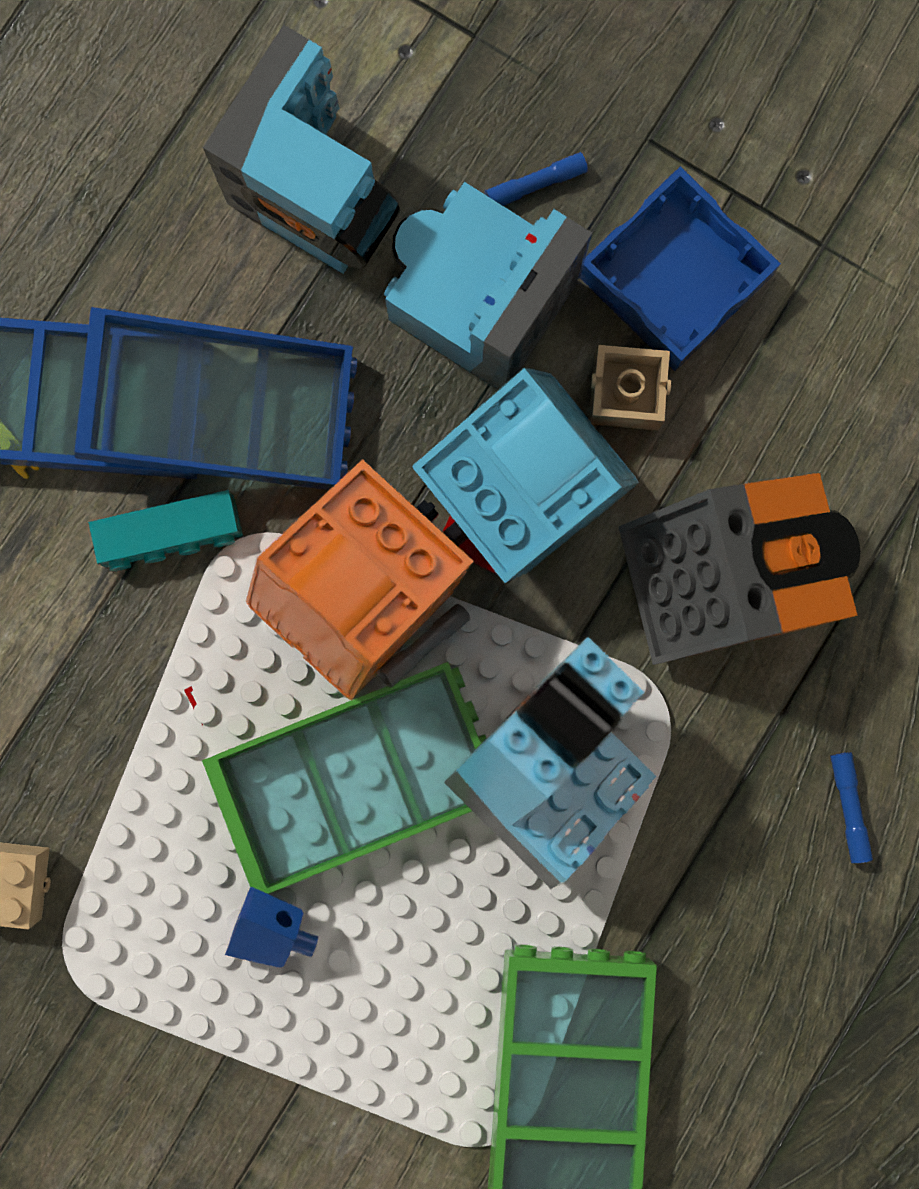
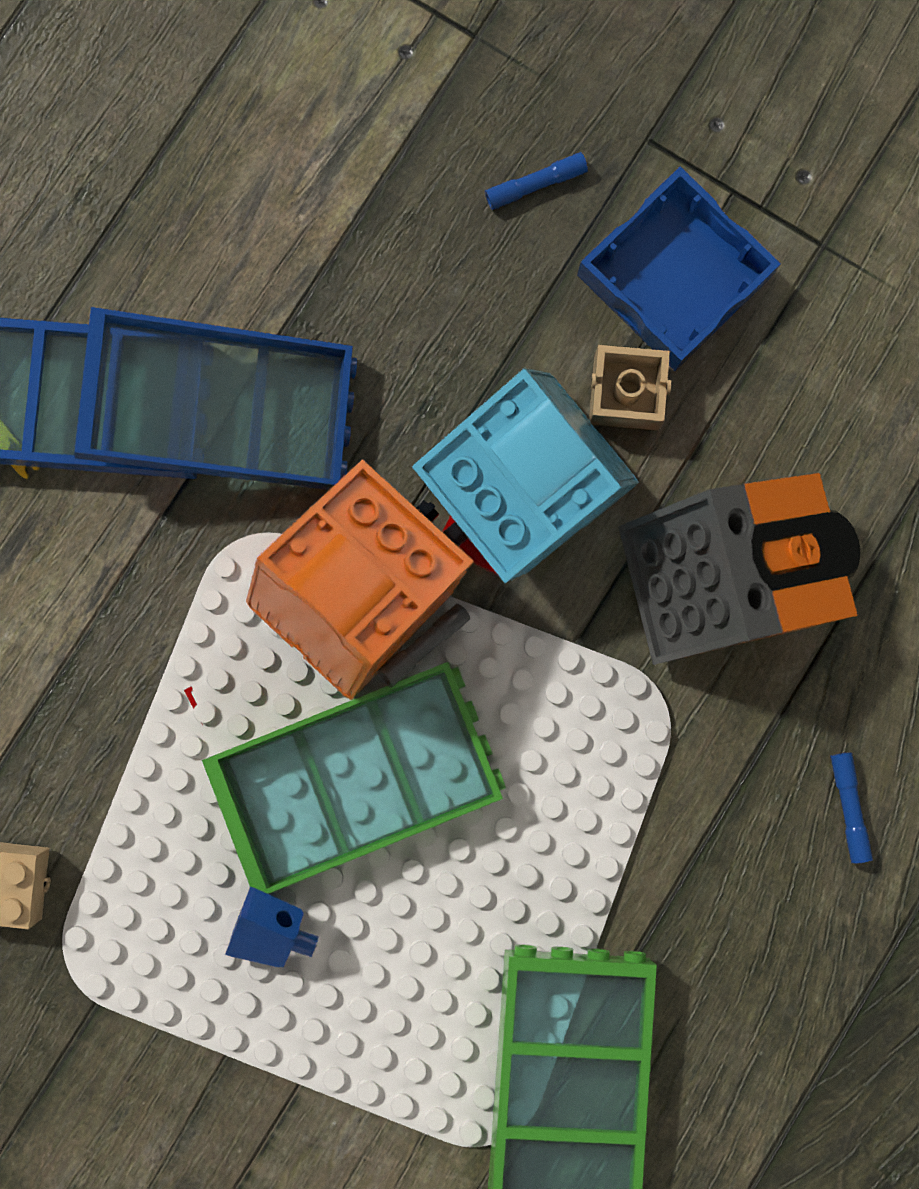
(166, 529): teal brick -> none
(284, 168): piece -> none
(483, 280): medium azure piece -> none
(554, 770): medium azure piece -> none

